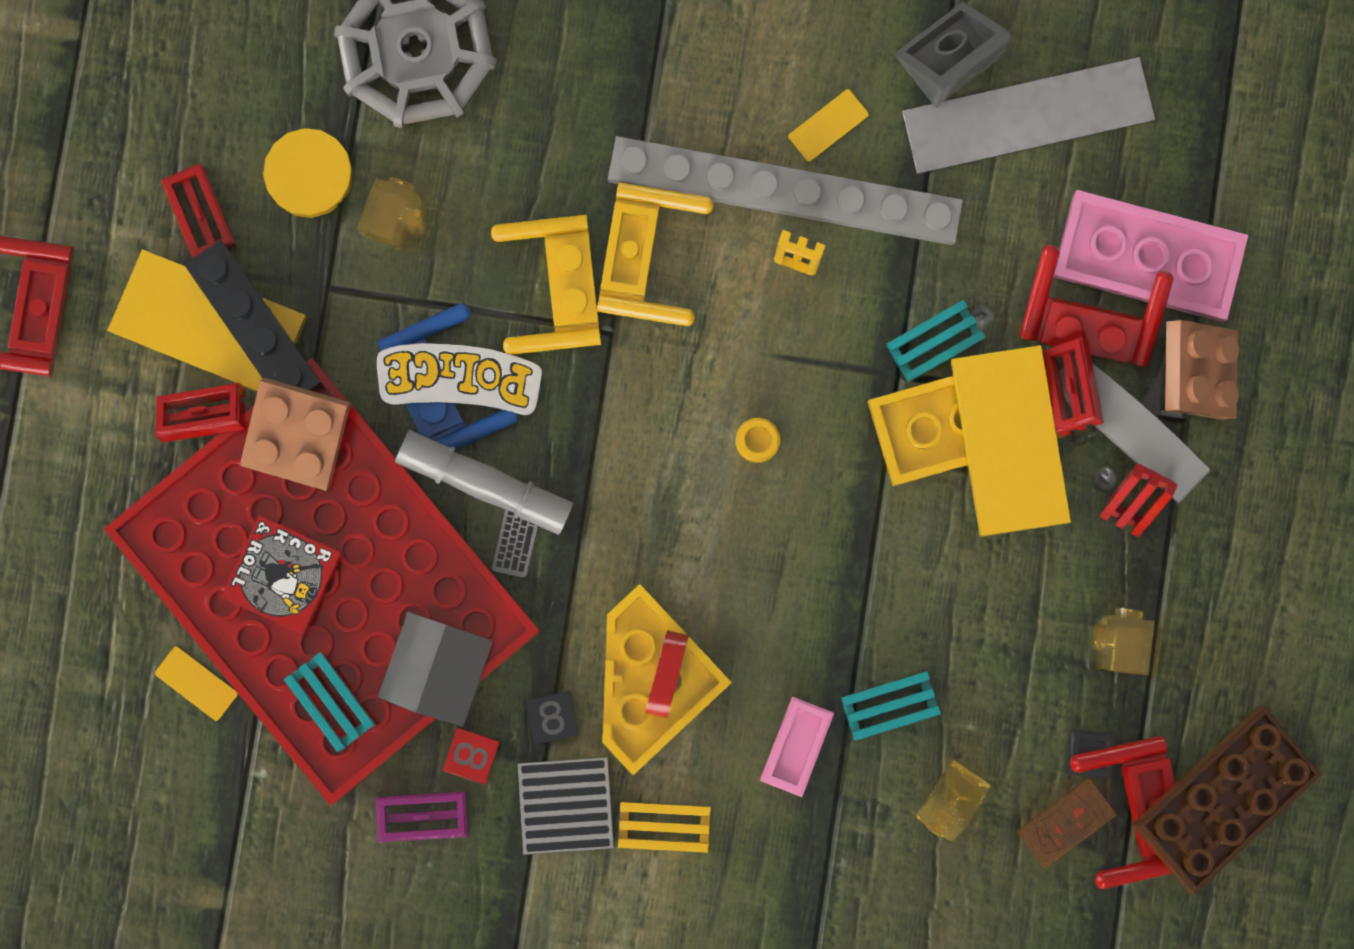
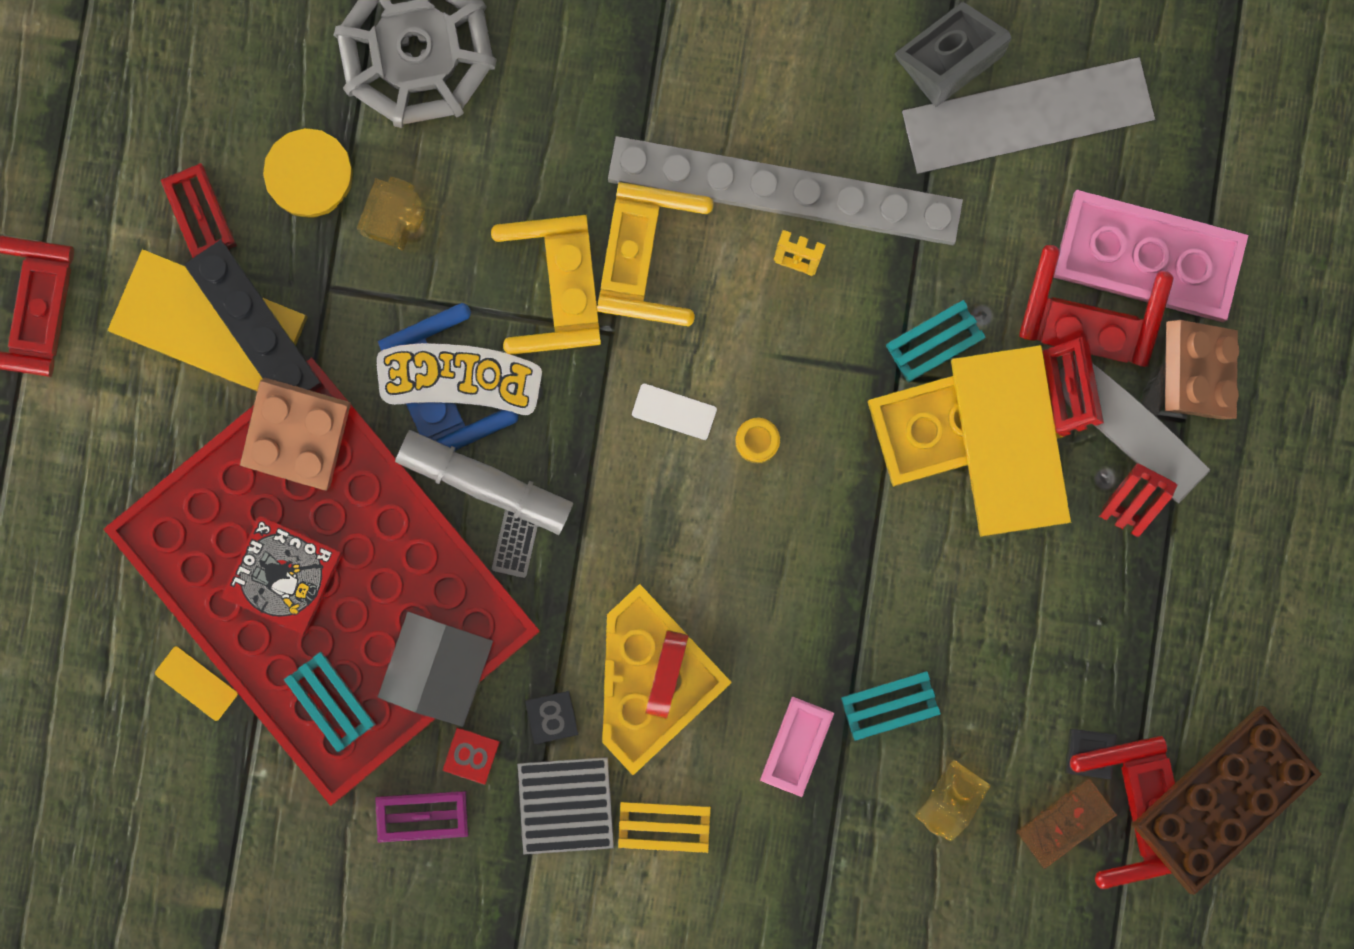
(200, 420): red tile -> none
(674, 411): none -> white sticker
(828, 125): yellow sticker -> none
(1123, 642): clear yellow brick -> none

